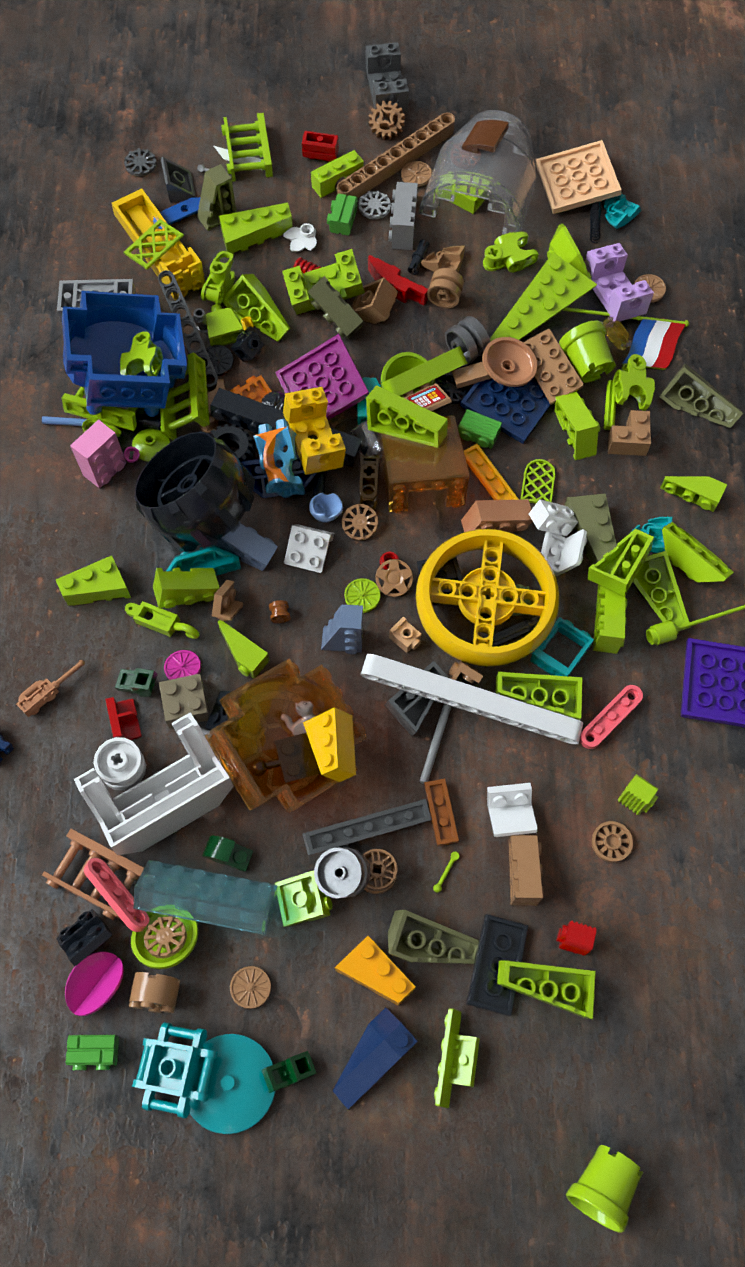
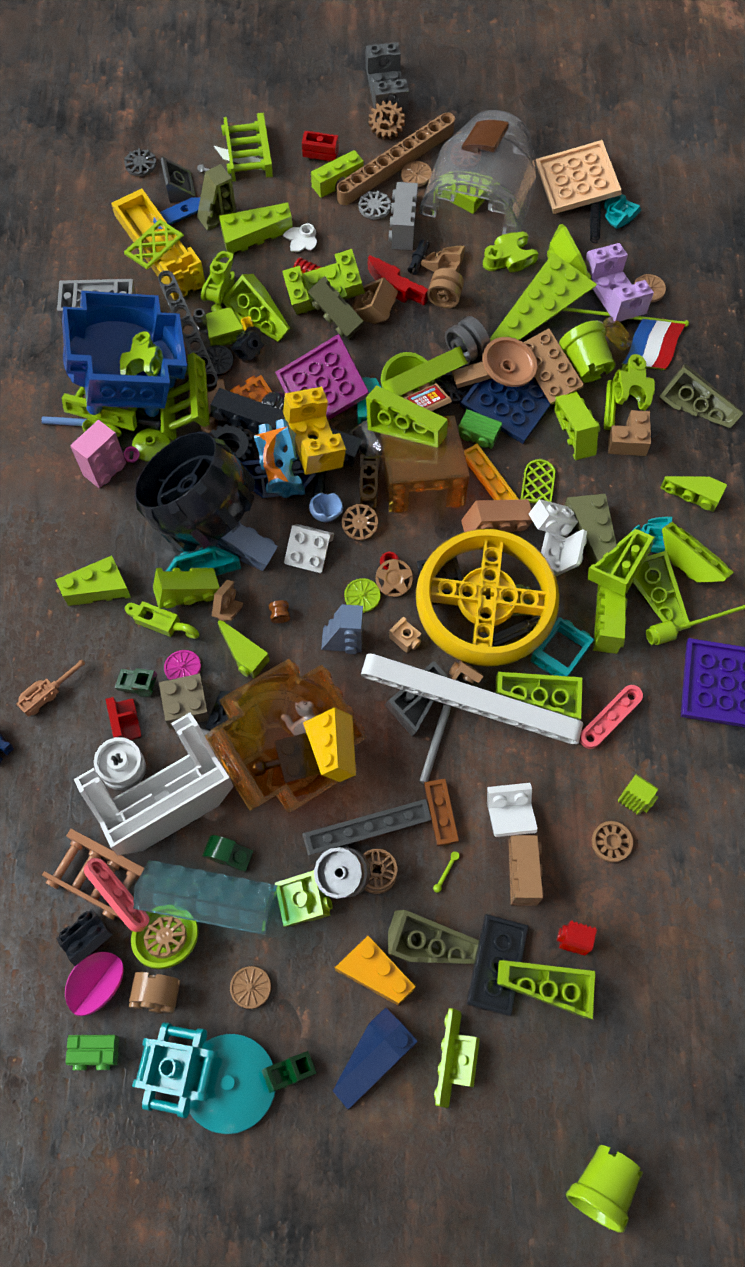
(342, 214): bright green brick -> none

